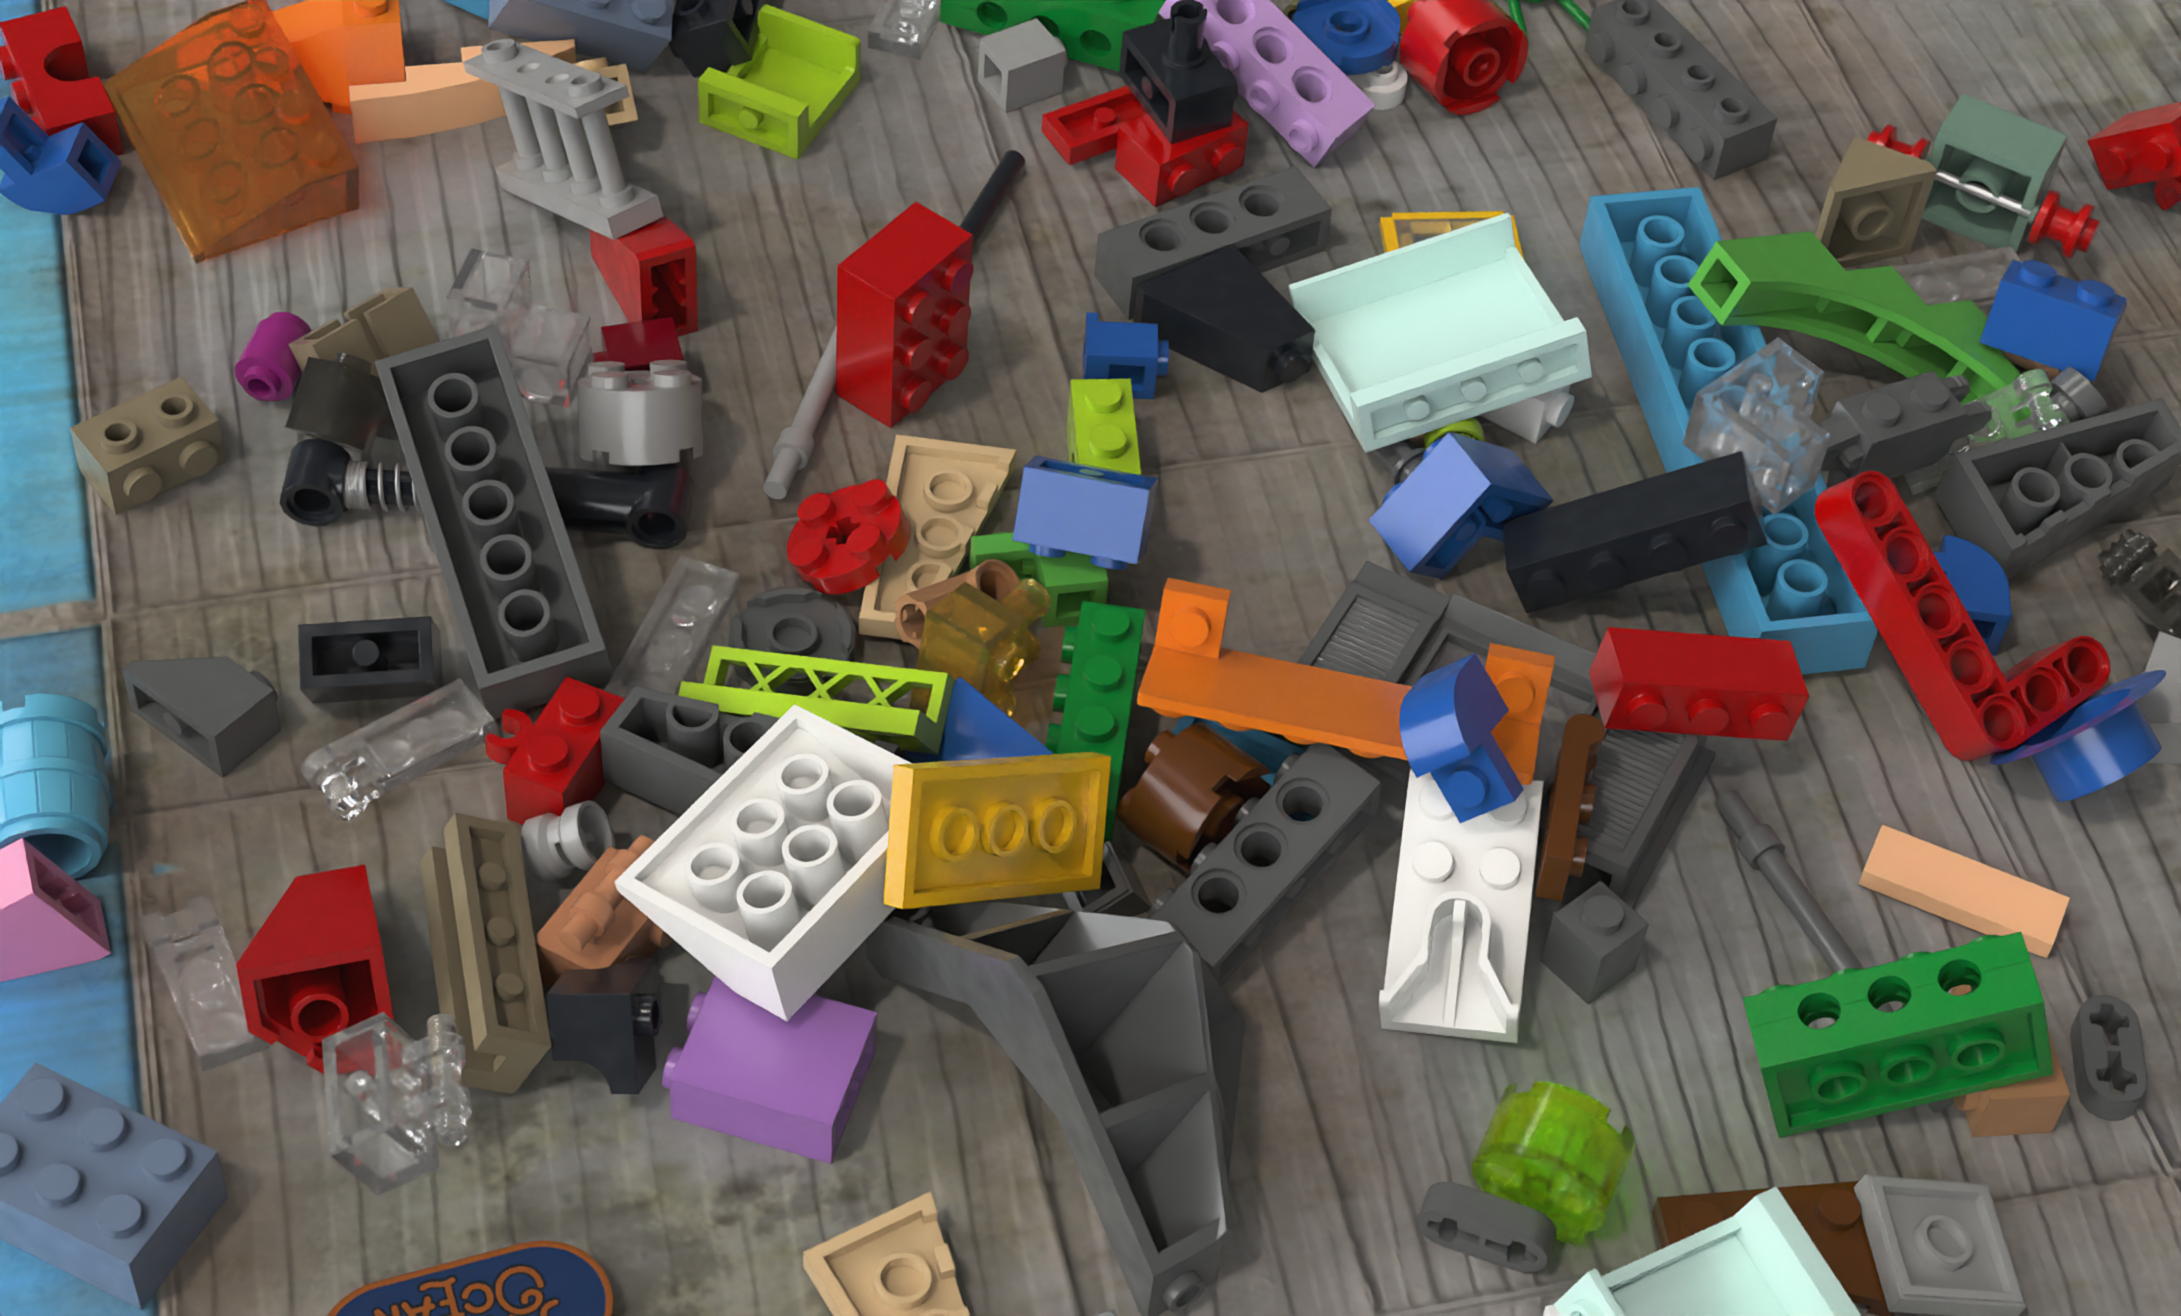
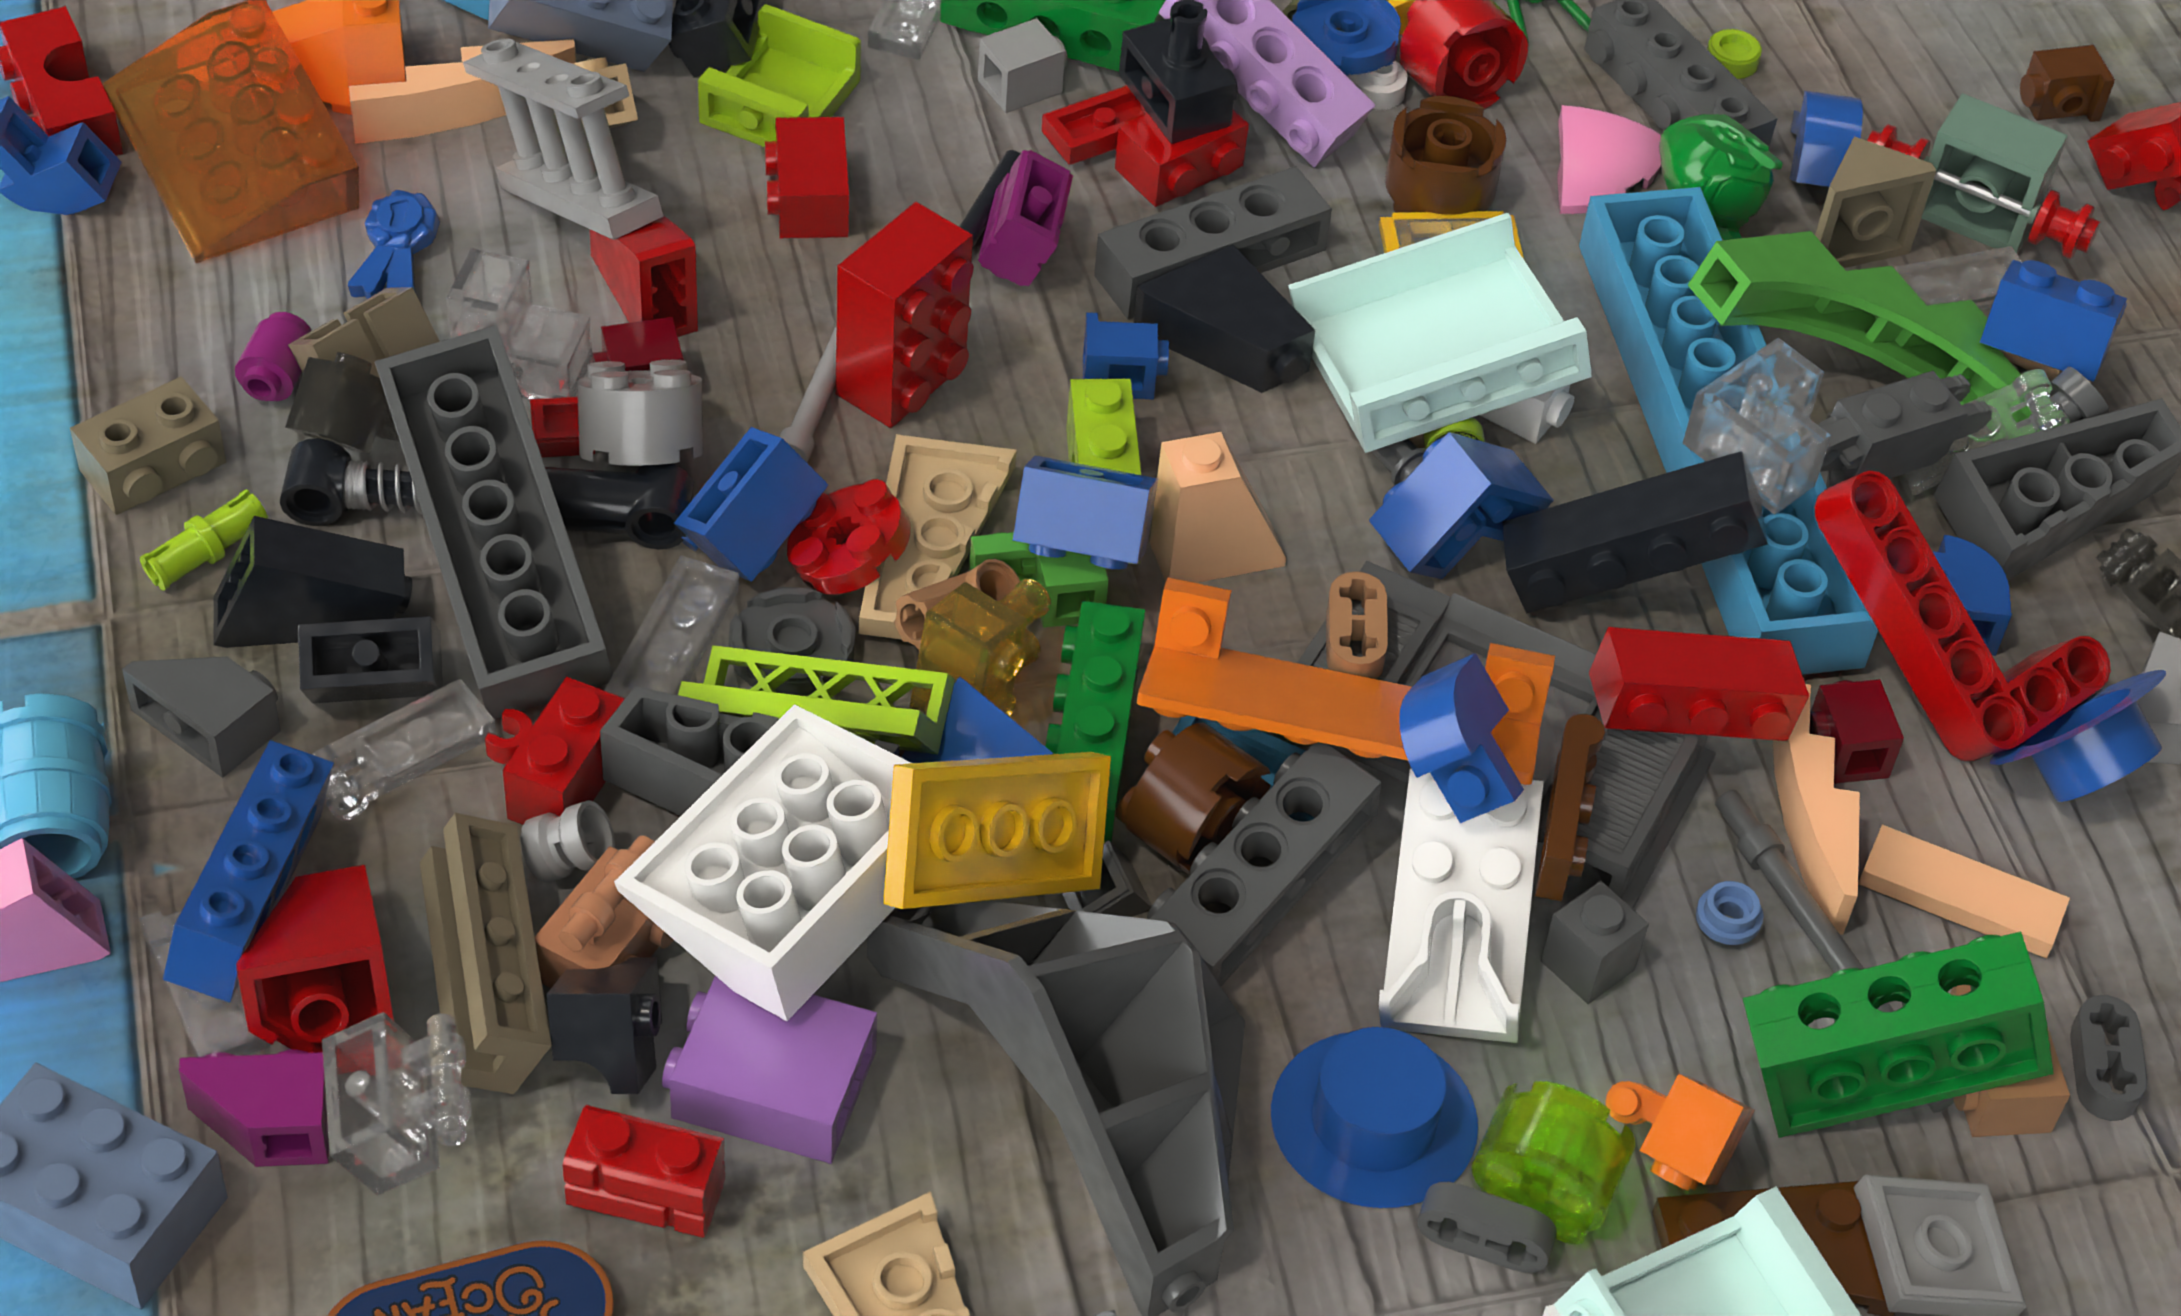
(202, 540): none -> lime pin
(248, 869): none -> blue brick
(262, 1104): none -> magenta slope
(304, 576): none -> black slope
(398, 229): none -> blue piece
(556, 426): none -> red tile
(644, 1171): none -> red brick
(751, 504): none -> blue brick
(811, 177): none -> red brick
(1025, 218): none -> magenta brick
(1208, 514): none -> light nougat slope
(1344, 626): none -> medium nougat beam
(1374, 1117): none -> blue hose
(1444, 158): none -> reddish brown brick
(1602, 156): none -> bright pink brick
(1691, 1128): none -> orange brick
(1724, 162): none -> green helmet
(1733, 900): none -> medium blue plate
(1736, 51): none -> lime tile
(1819, 819): none -> light nougat slope
(1823, 135): none -> blue brick
(1862, 726): none -> dark red brick
(2066, 83): none -> reddish brown brick

